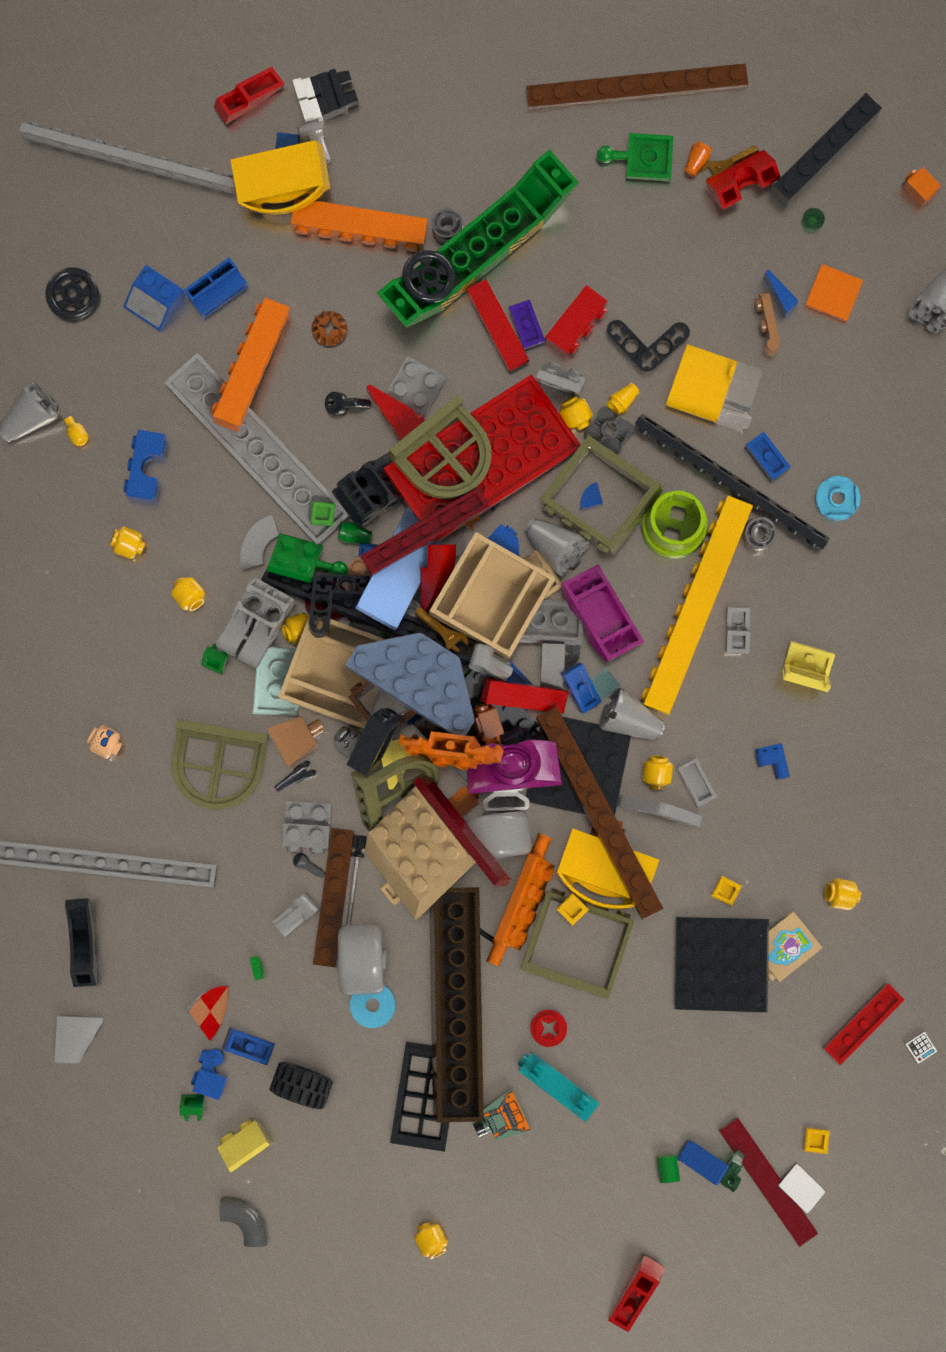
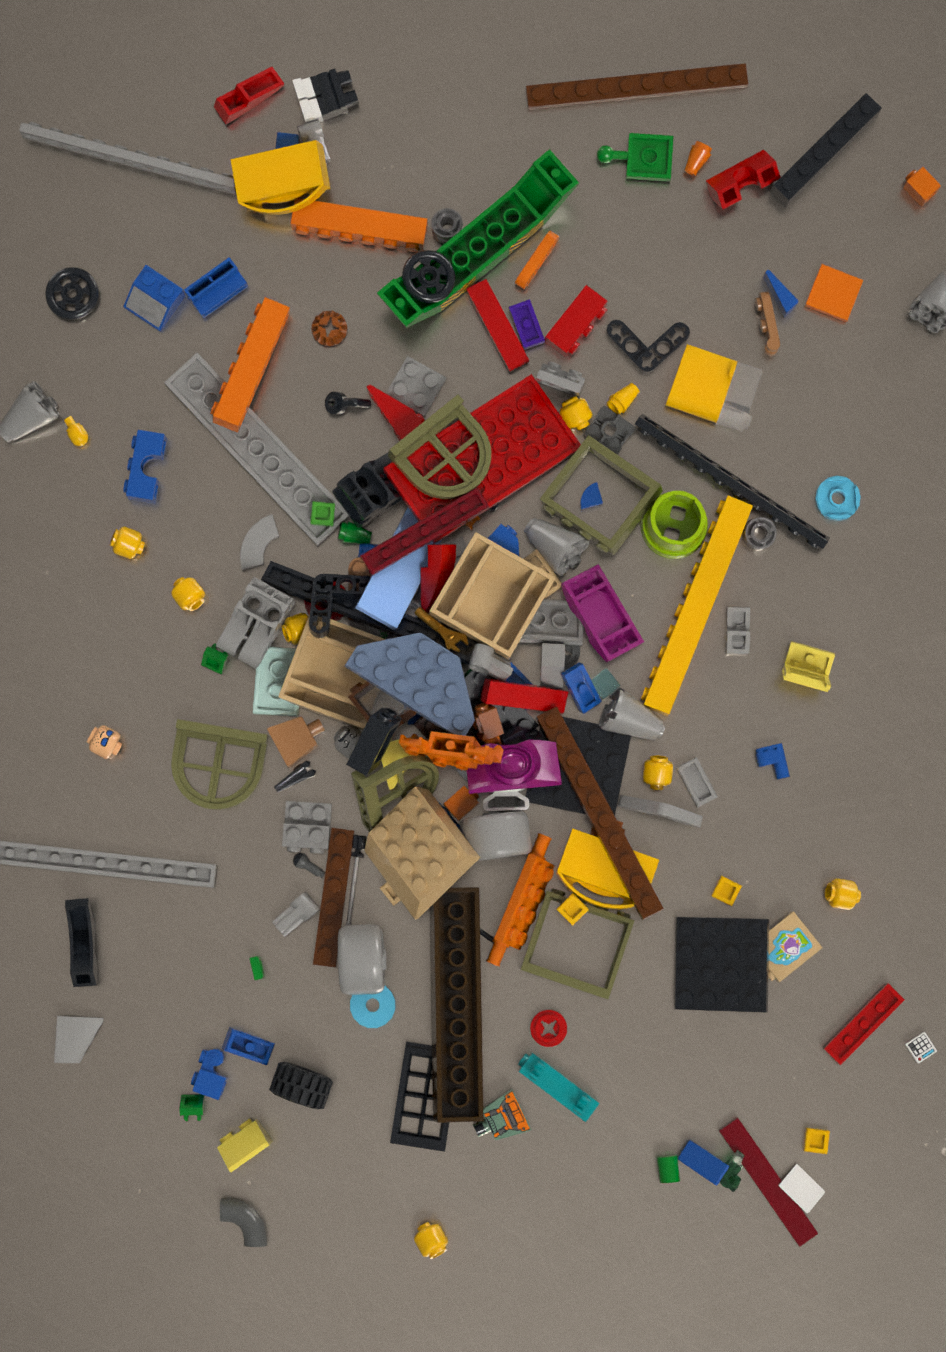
(209, 1010): shield -> none
(300, 559): green plate -> none
(462, 831): dark red tile -> none
(537, 259): none -> orange beam
(637, 1293): red slope -> none
(719, 166): pearl gold piece -> none
(767, 456): blue plate -> none
(813, 219): clear green tile -> none

